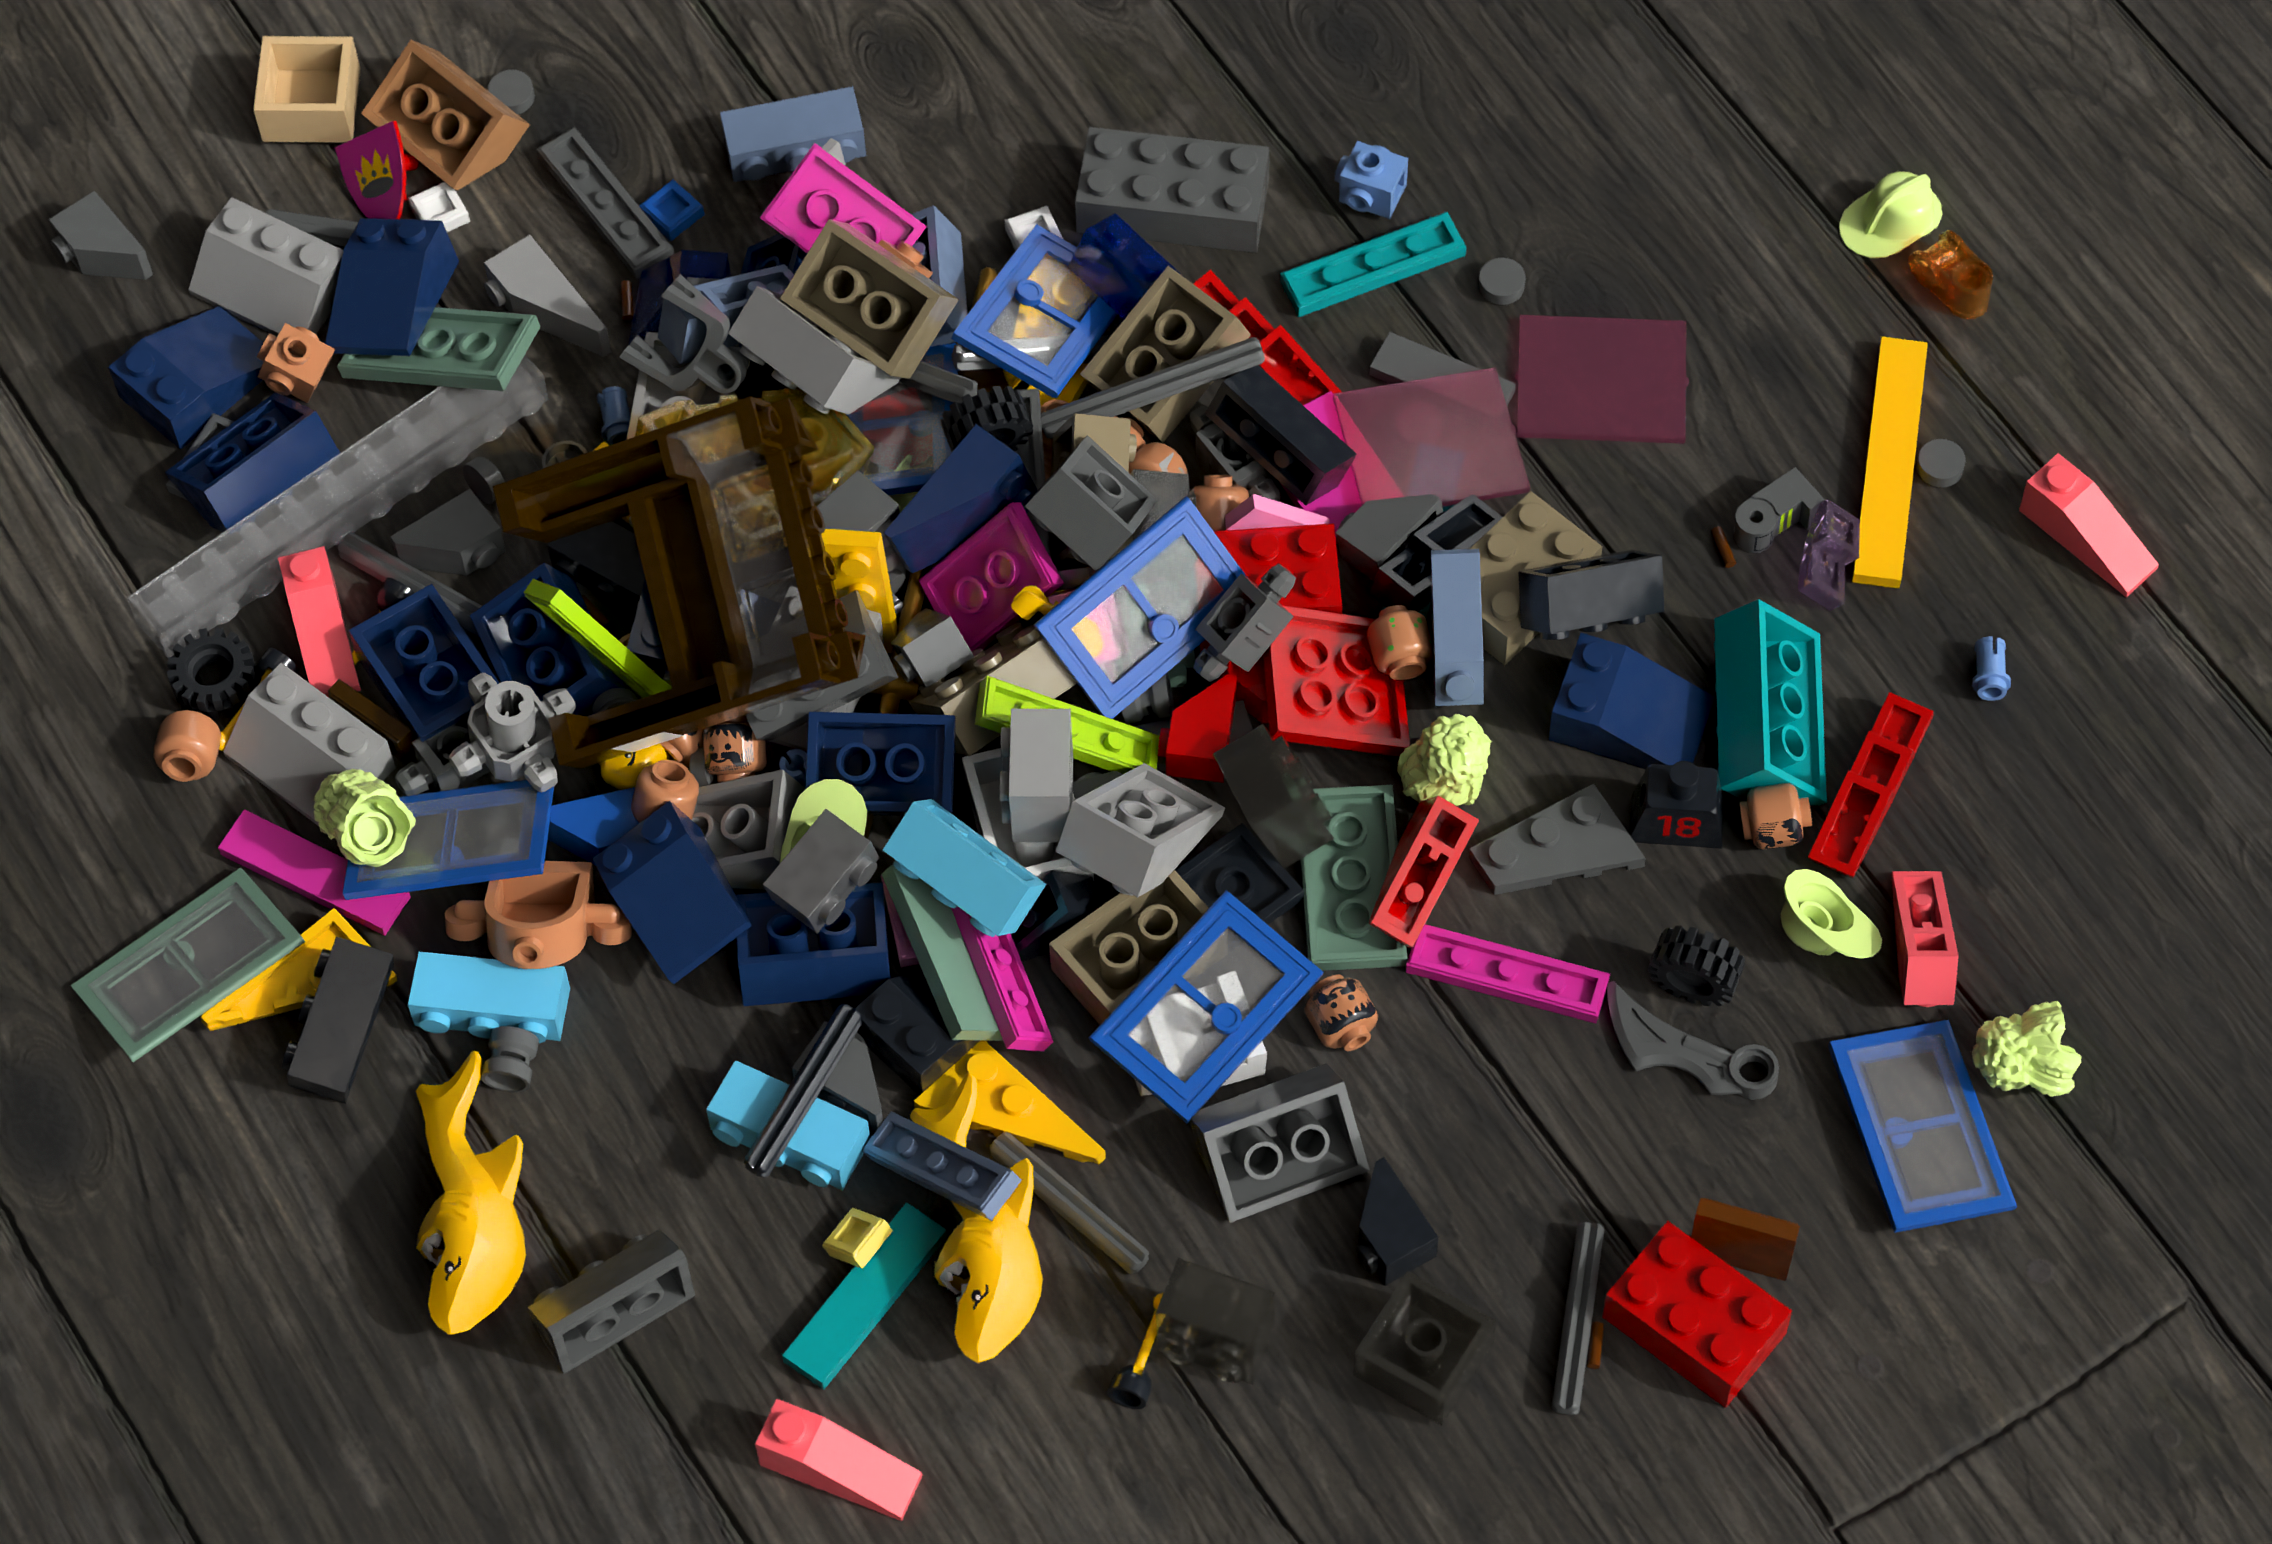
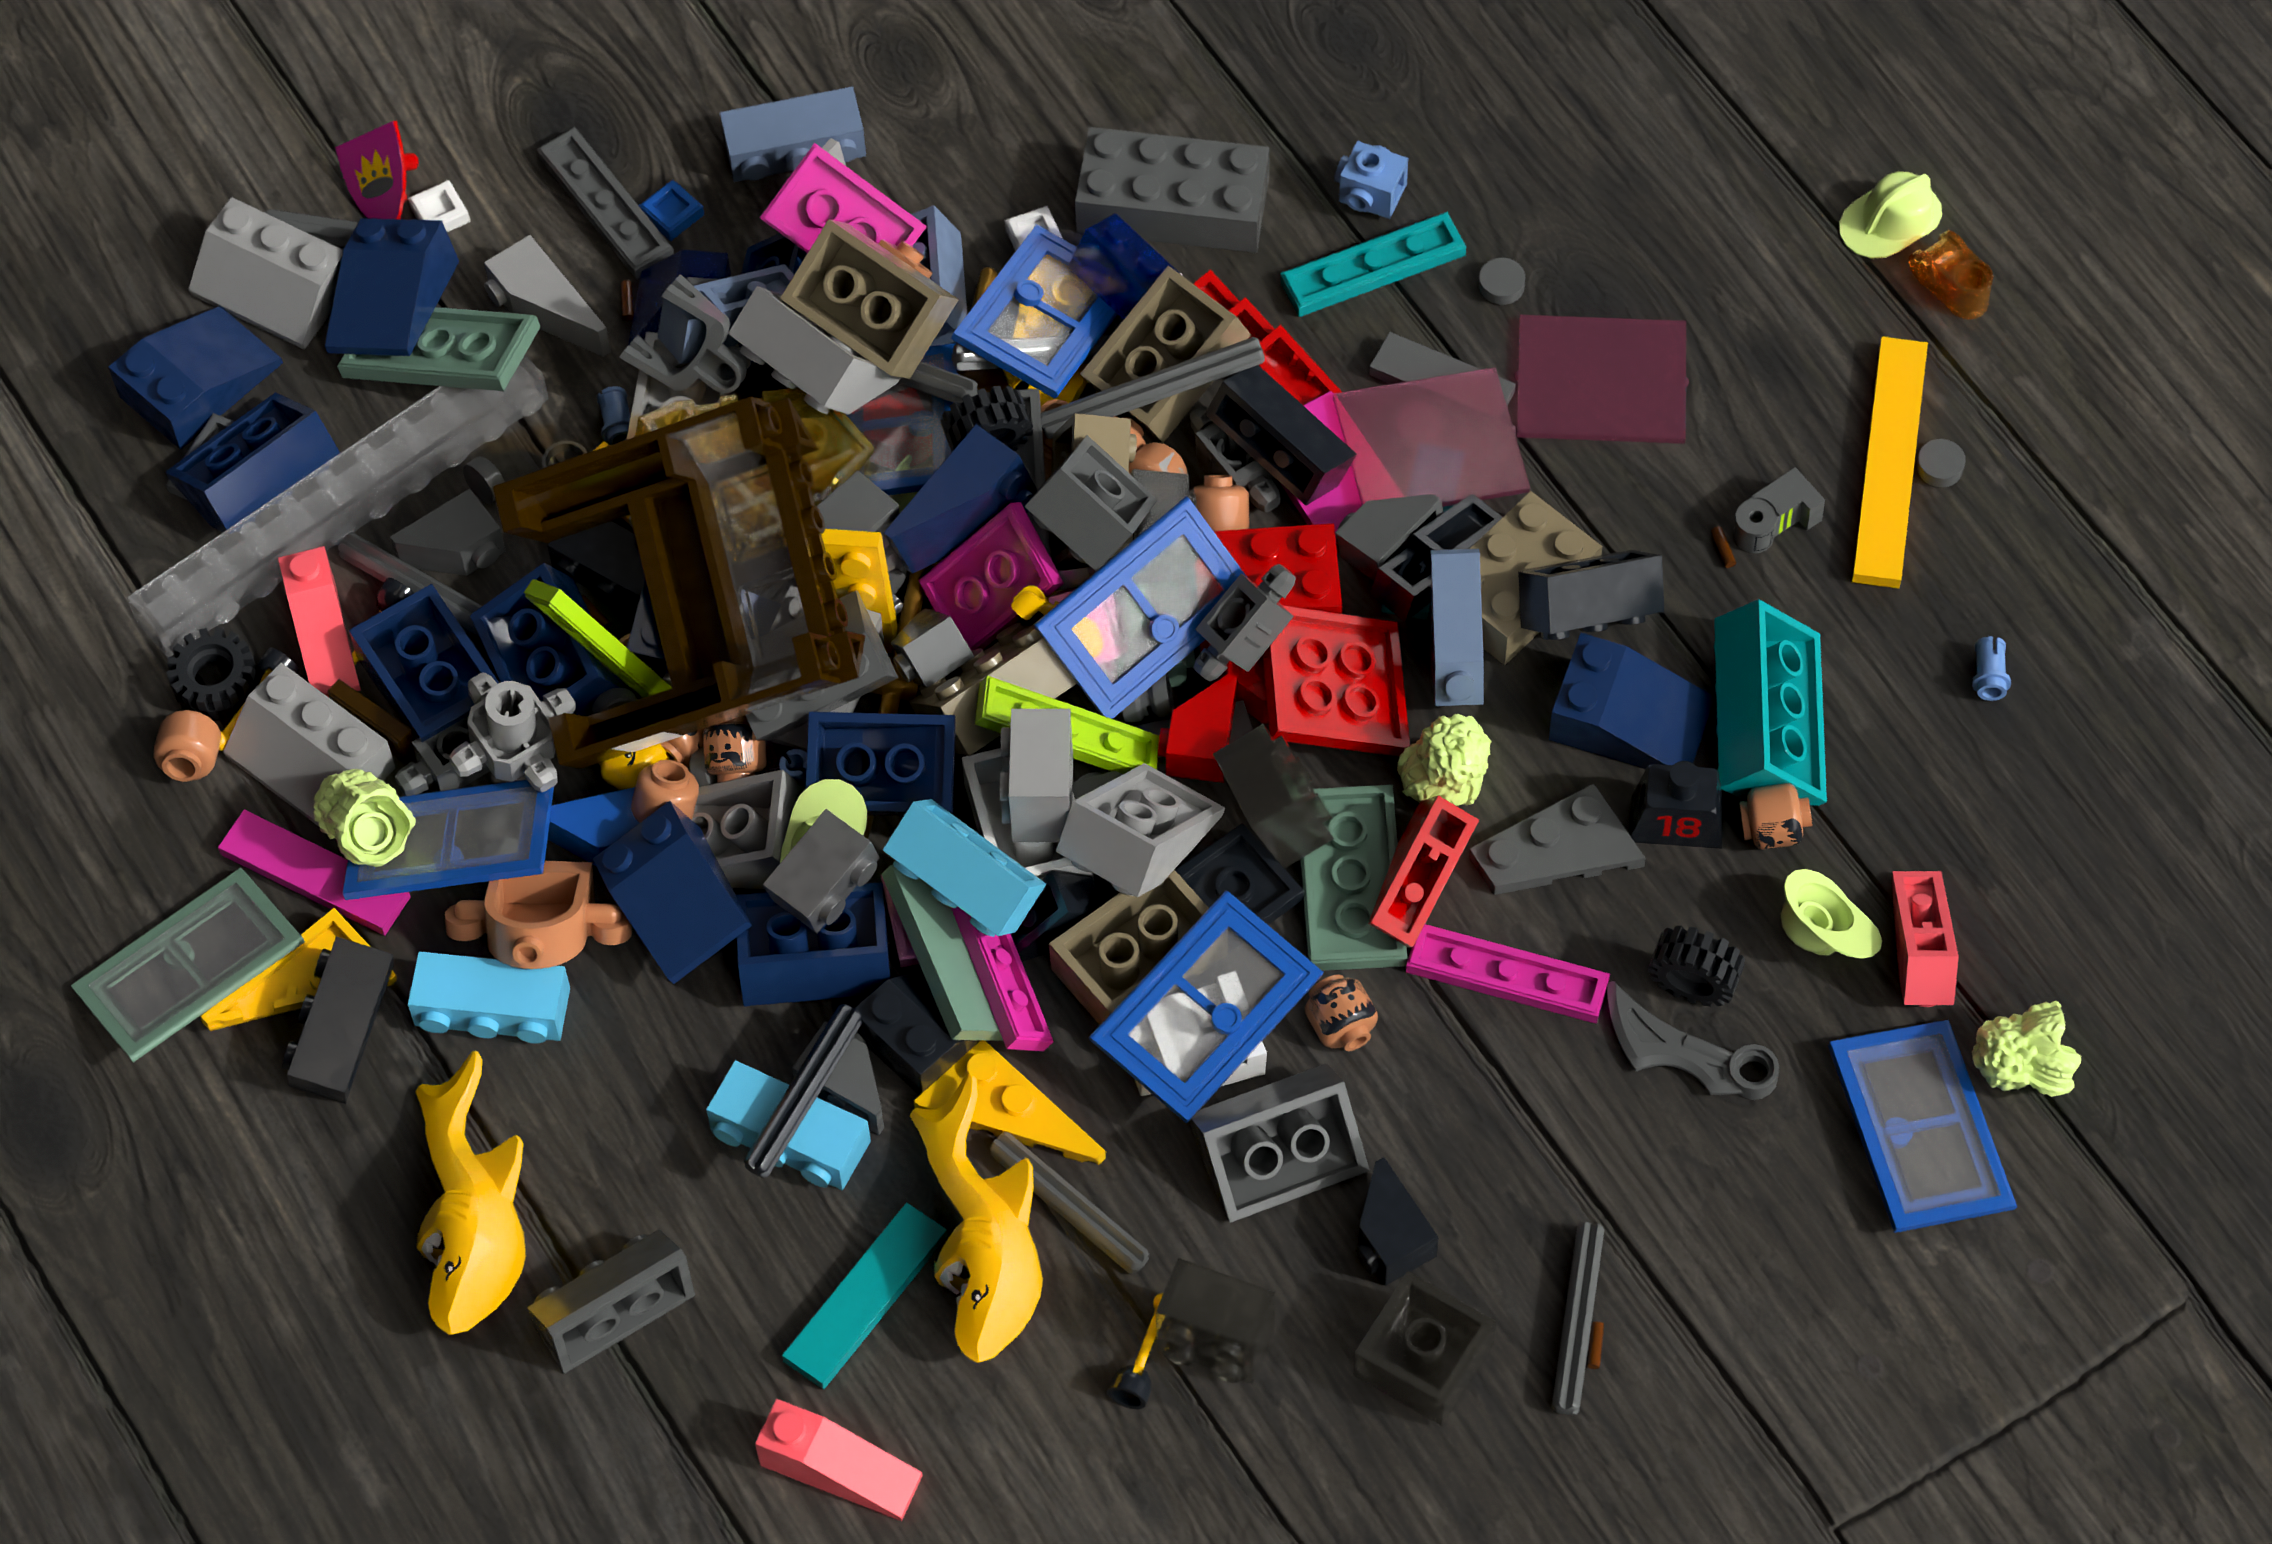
(98, 241): dark grey slope -> none
(294, 361): nougat brick -> none
(307, 89): tan piece -> none
(445, 116): medium nougat slope -> none
(510, 1059): dark grey wheel -> none
(513, 89): dark grey tile -> none
(857, 1238): light yellow tile -> none
(941, 1165): sand blue tile -> none
(1267, 513): bright pink tile -> none
(1400, 642): nougat head -> none
(1696, 1314): red brick -> none
(1746, 1238): reddish brown tile -> none
(1827, 549): clear purple slope -> none
(1871, 785): red slope -> none
(2086, 524): coral slope -> none

